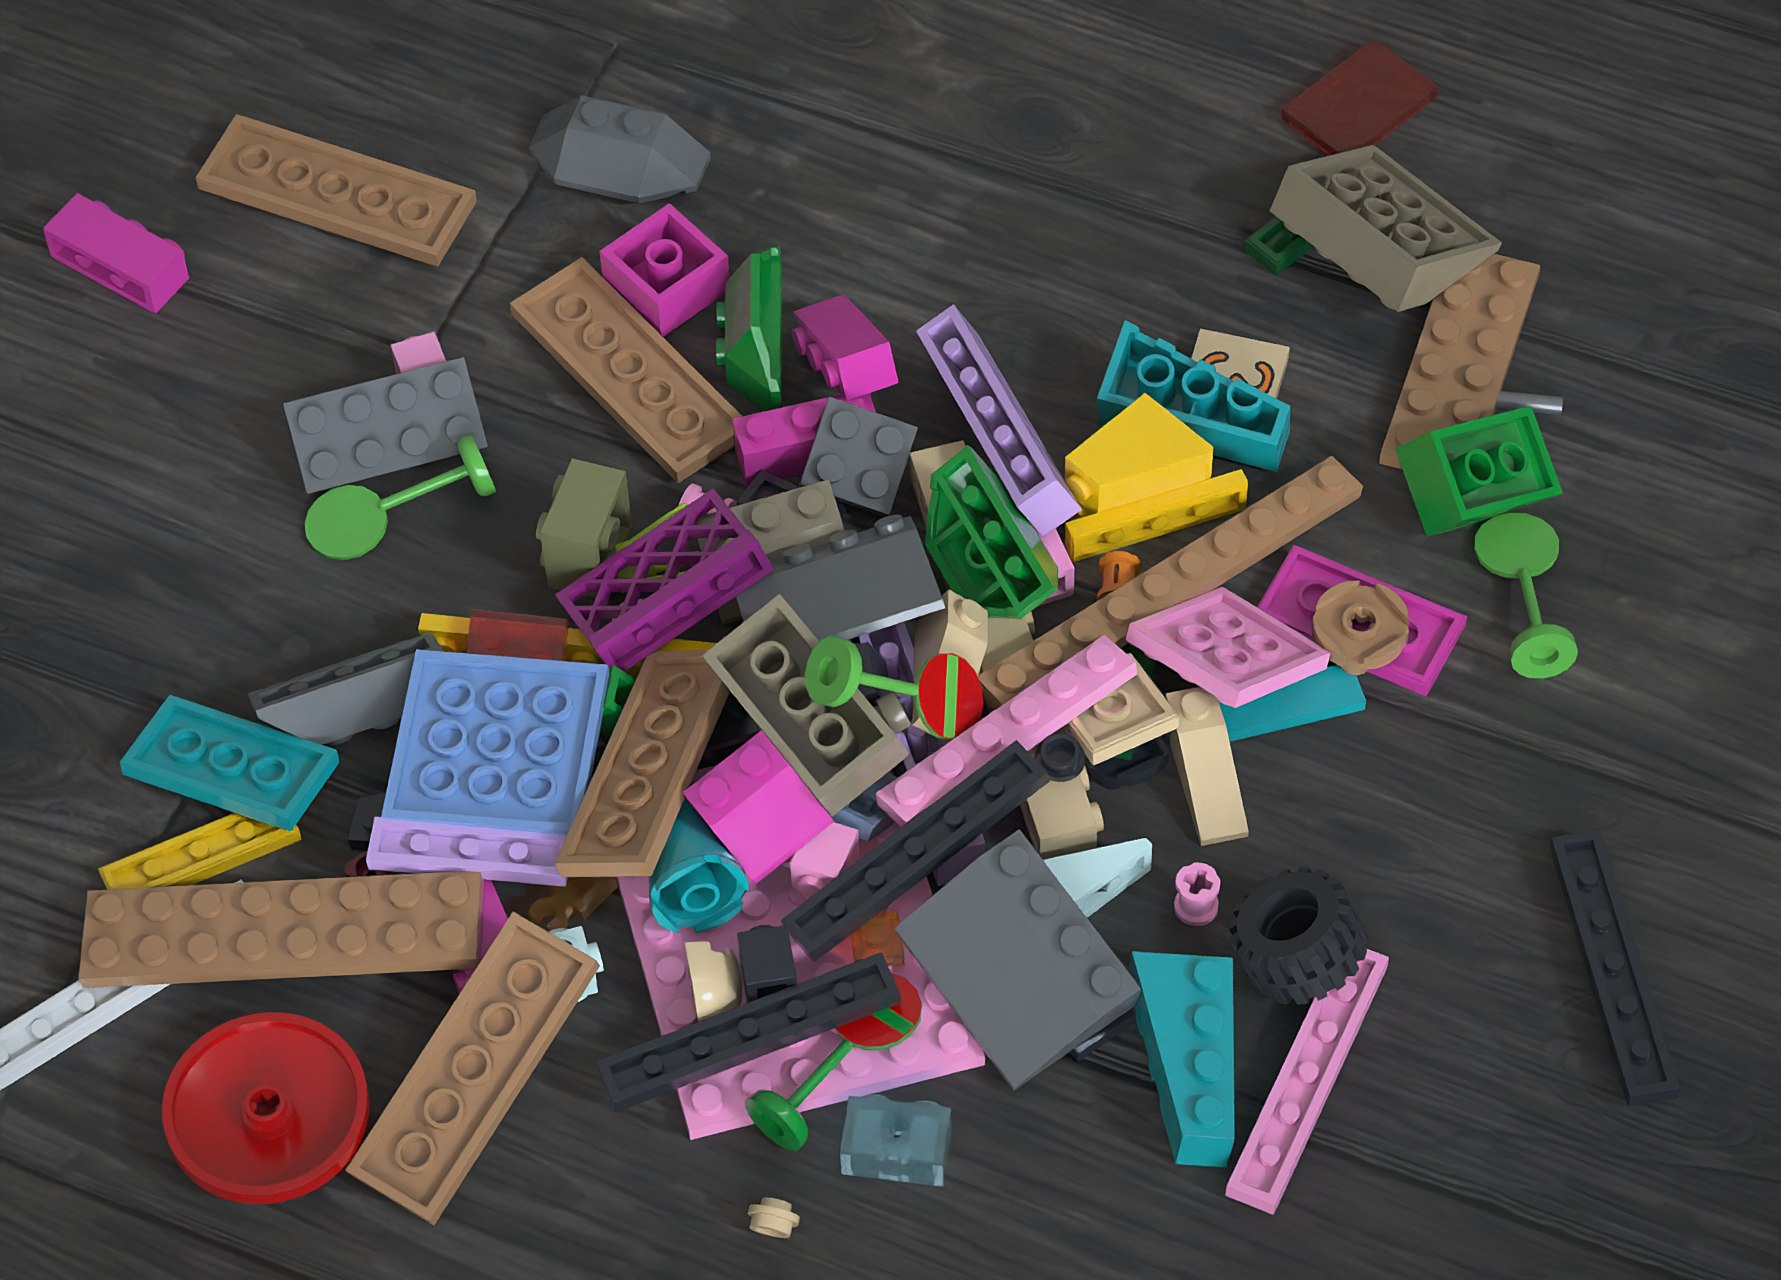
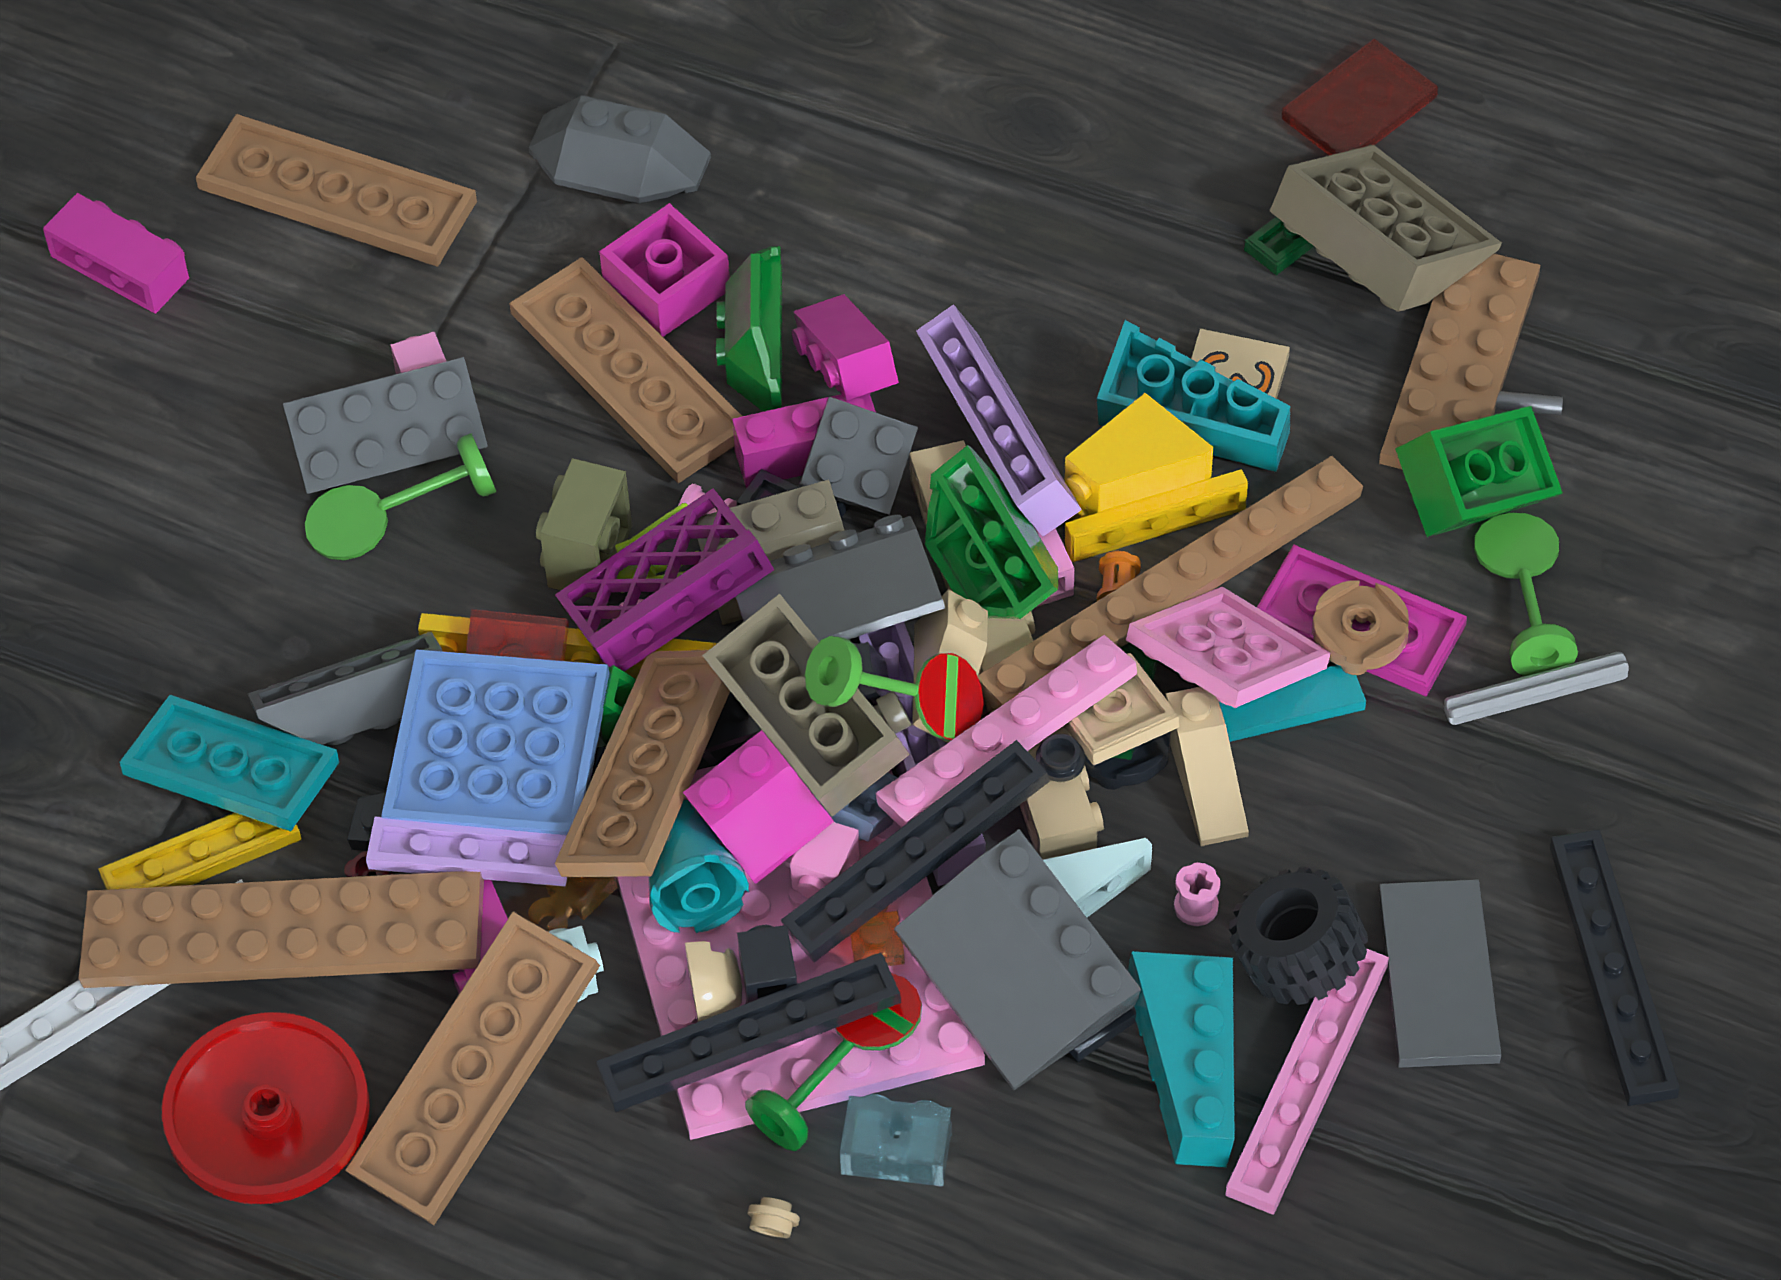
(1439, 973): none -> dark grey tile
(1536, 688): none -> light grey axle

